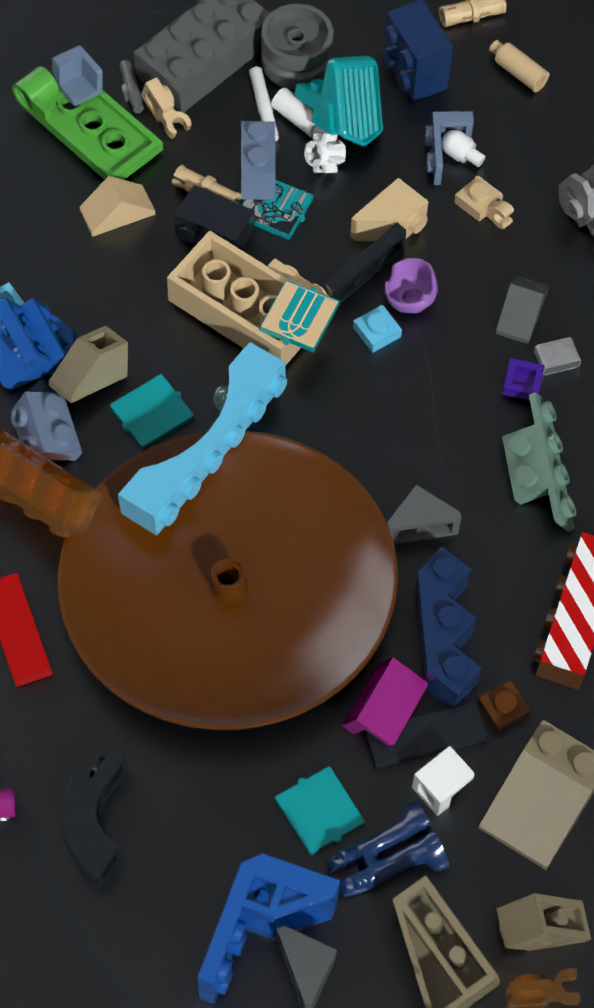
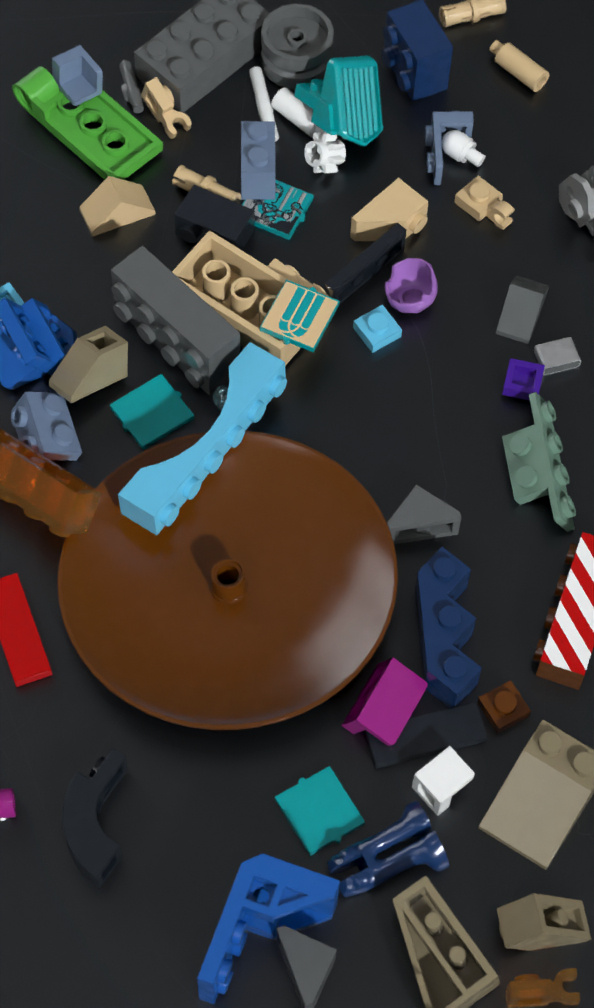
(174, 320): none -> dark grey brick

